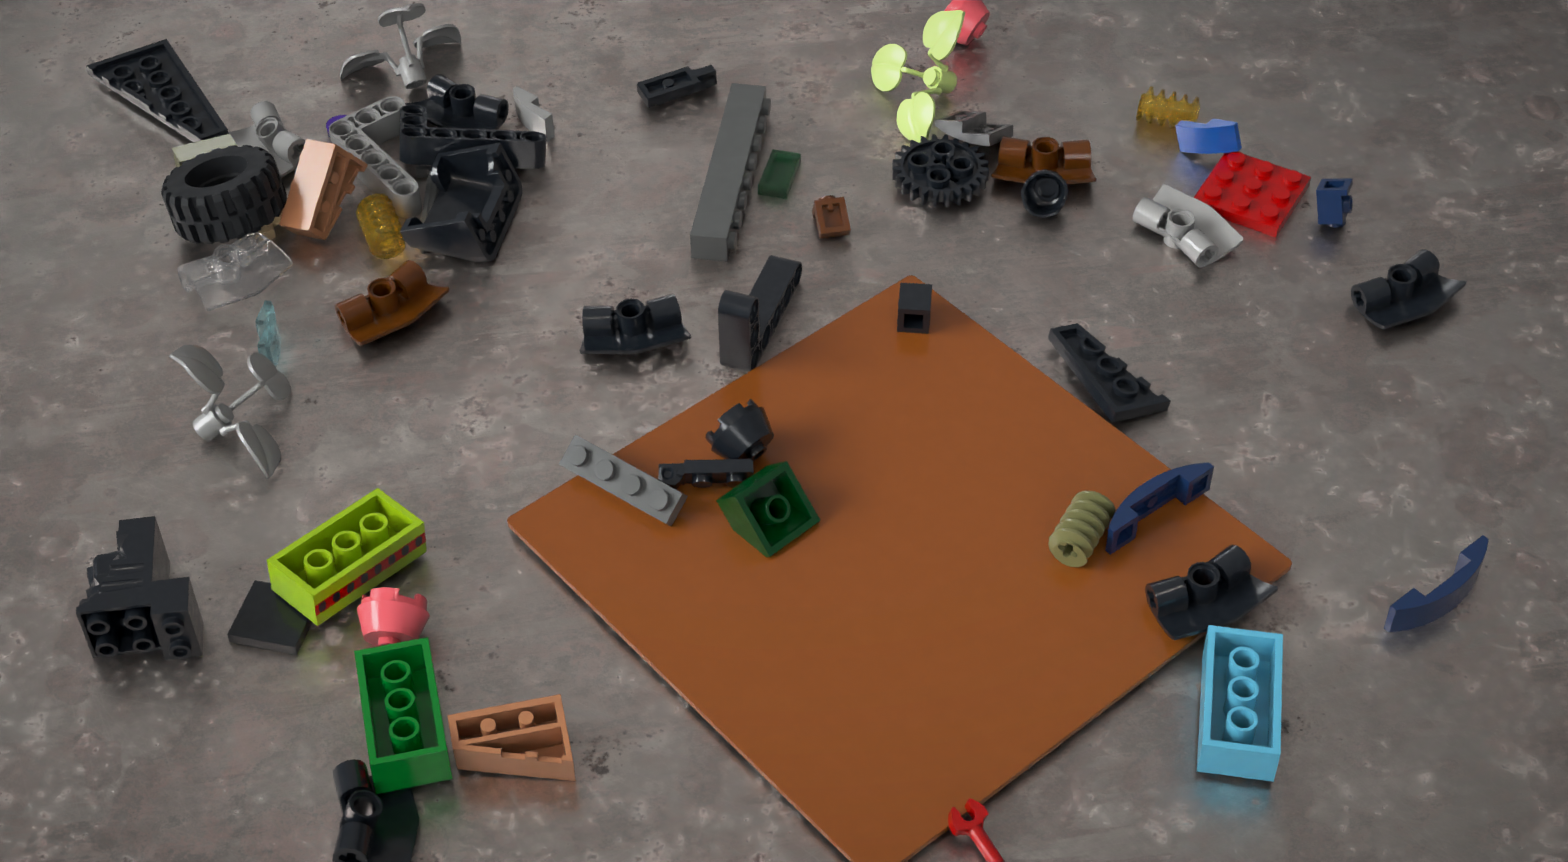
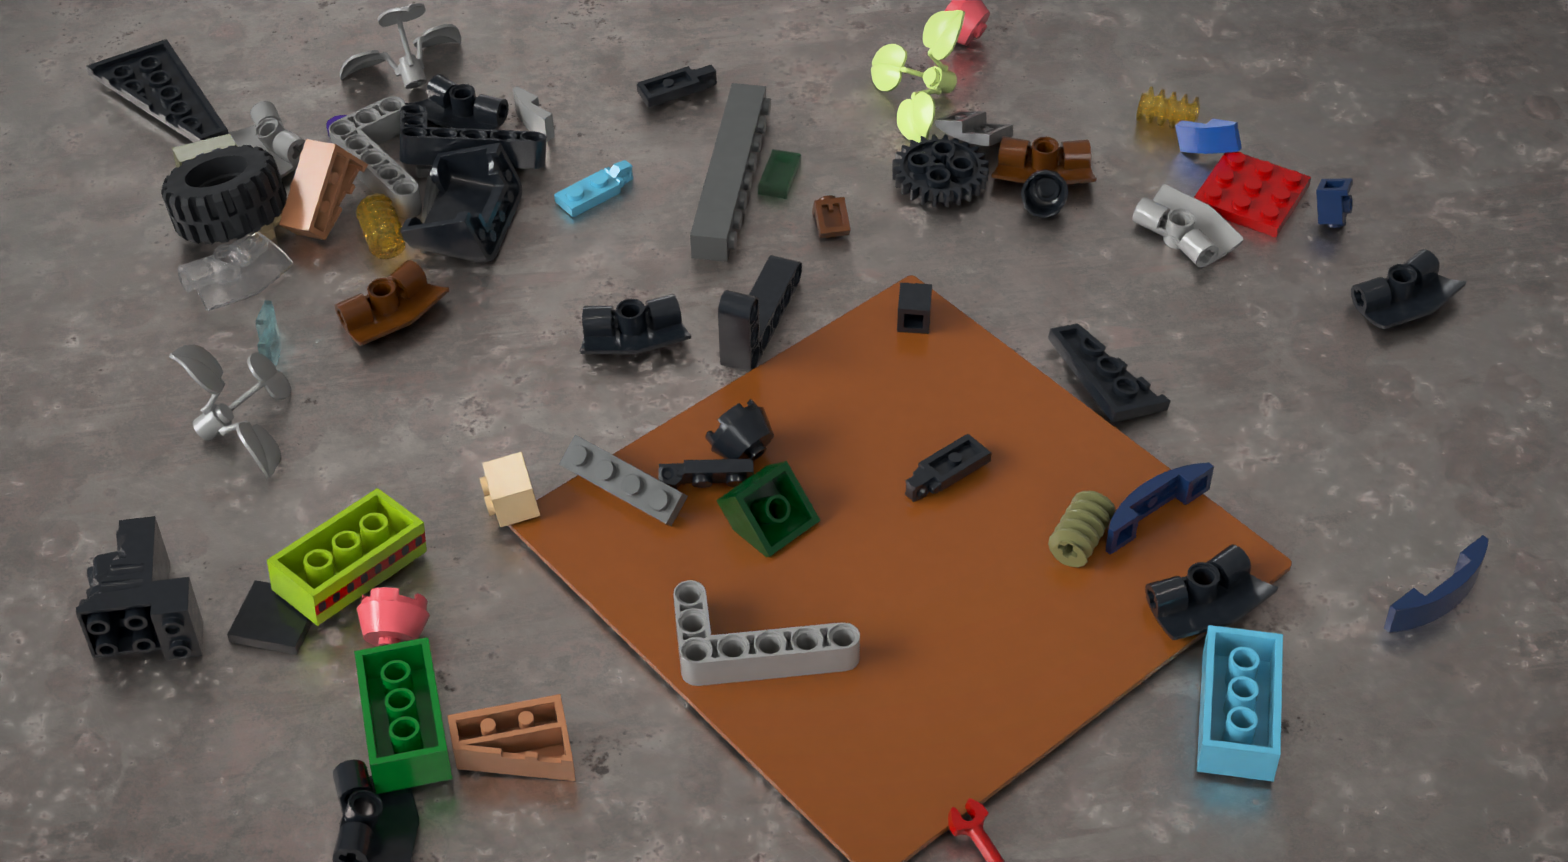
(509, 490): none -> tan brick
(594, 189): none -> medium azure hinge
(755, 654): none -> light grey beam
(947, 467): none -> black hinge

